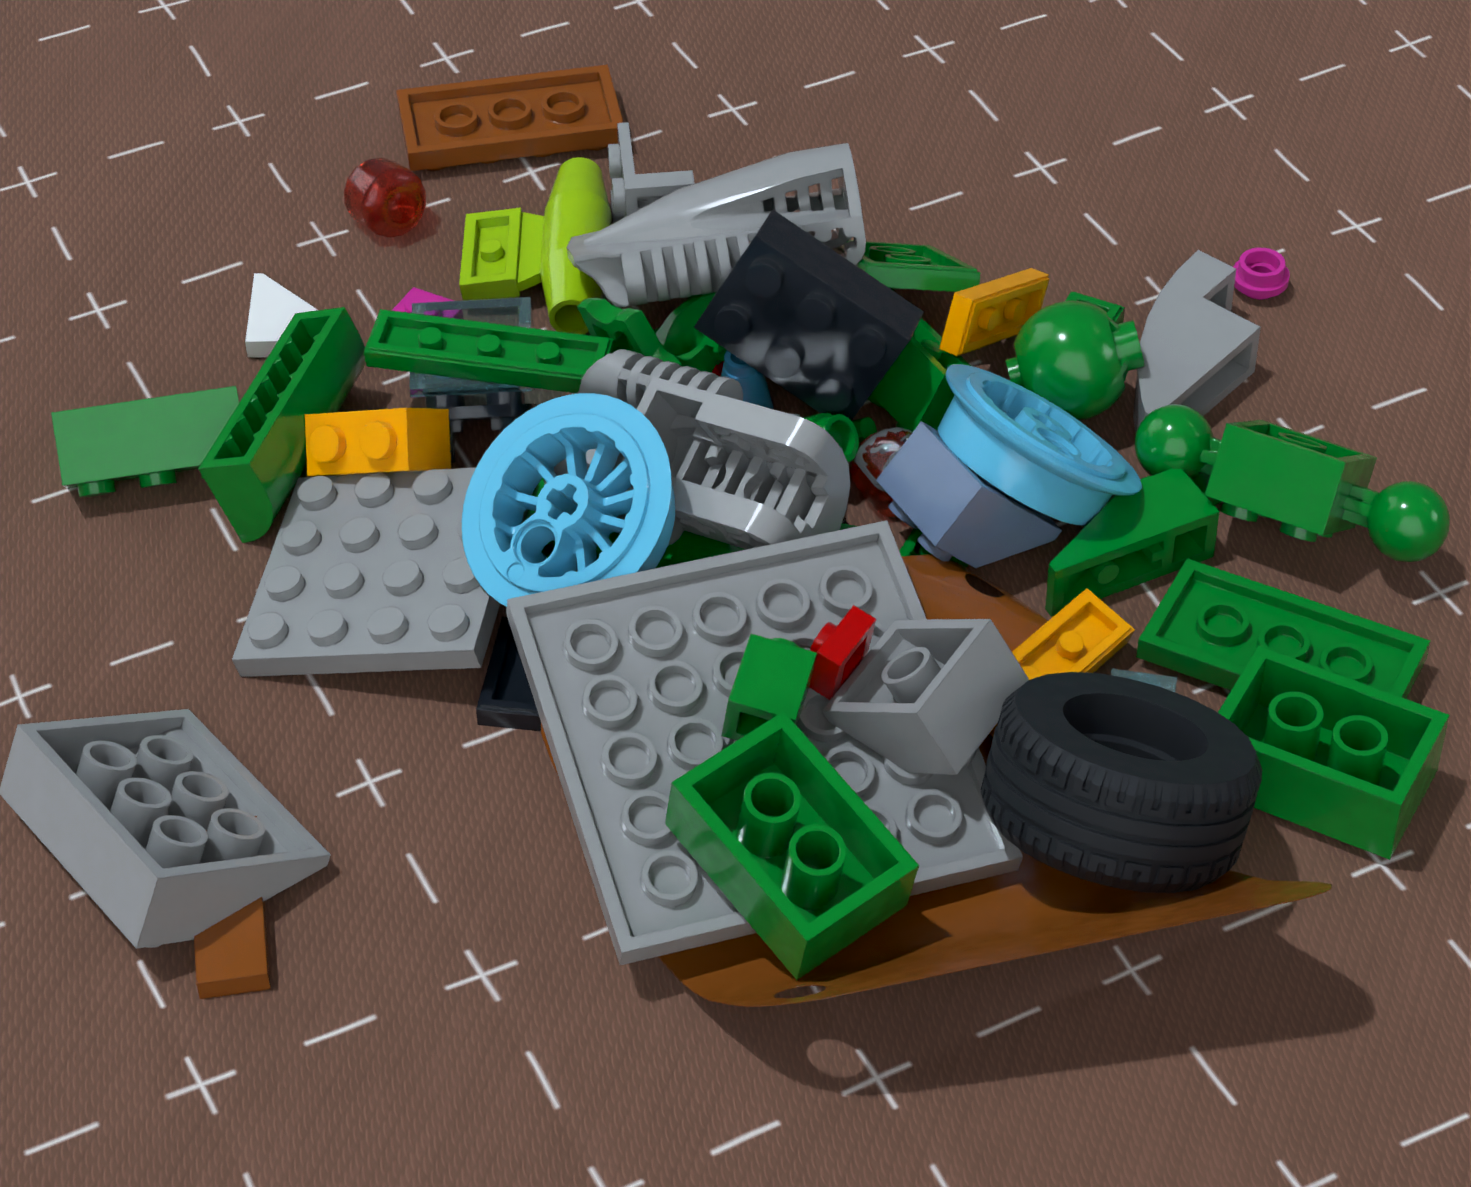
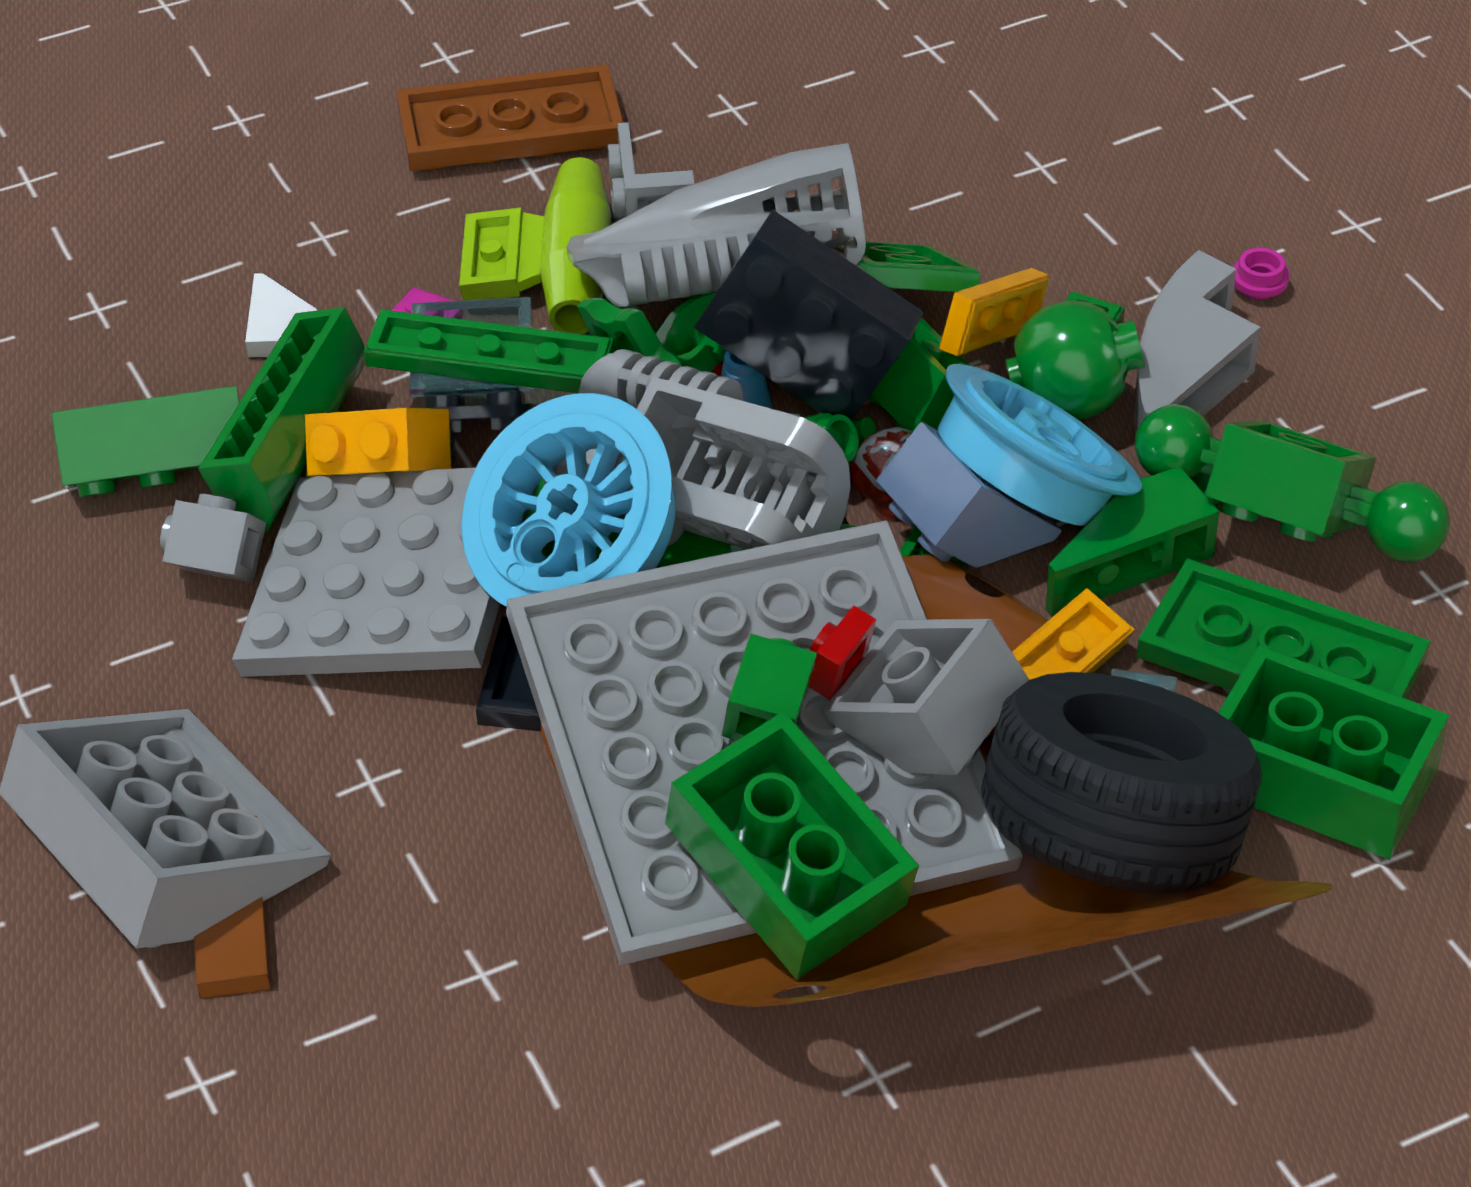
(212, 538): none -> light grey brick
(385, 197): clear red head -> none

